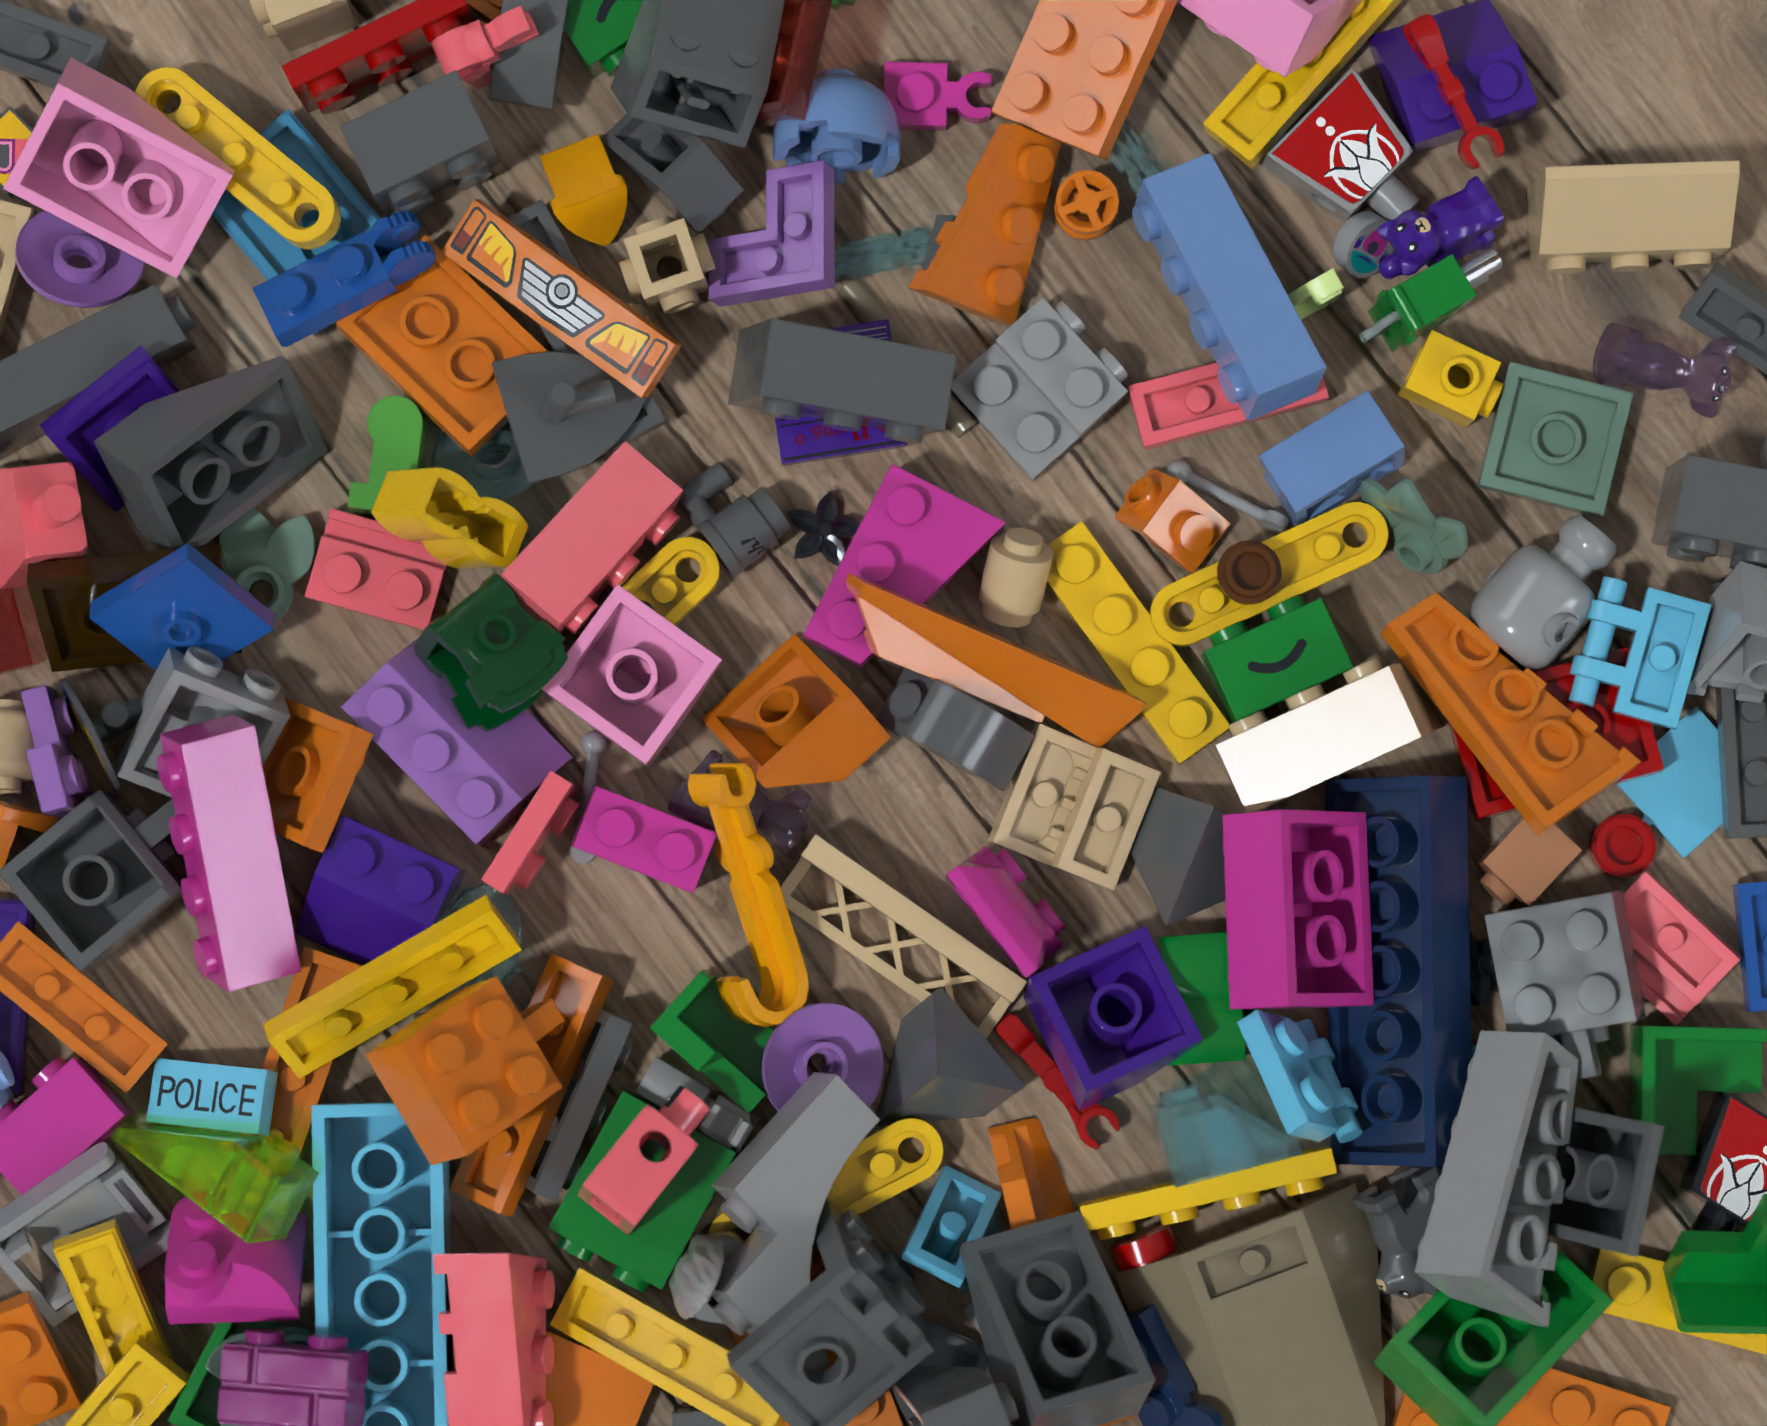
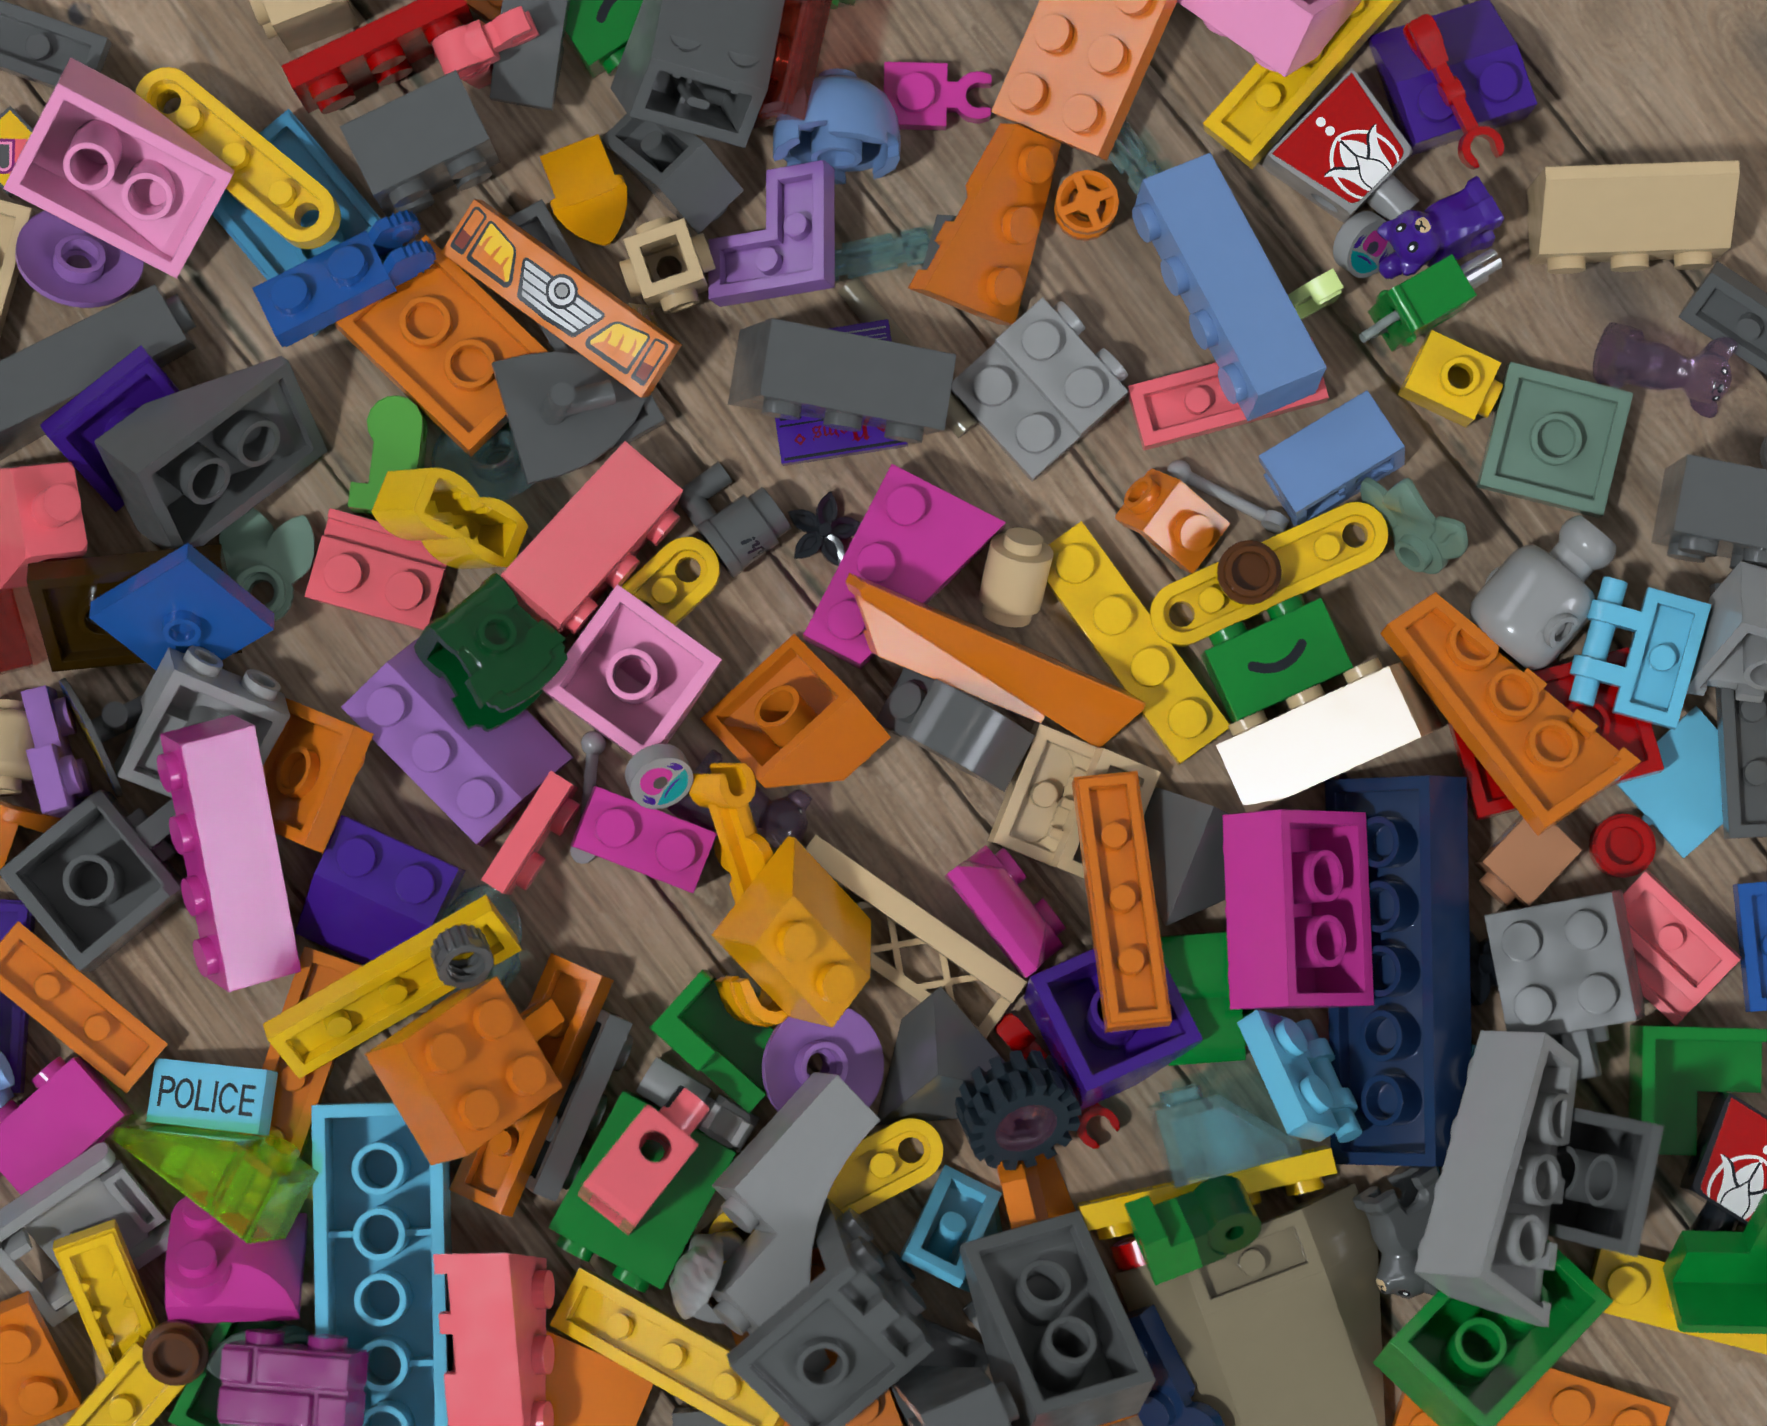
(175, 1352): none -> reddish brown plate
(464, 972): none -> dark grey axle
(658, 776): none -> light grey tile
(800, 937): none -> light orange slope
(1018, 1110): none -> black wheel
(1121, 901): none -> orange tile
(1193, 1227): none -> leg

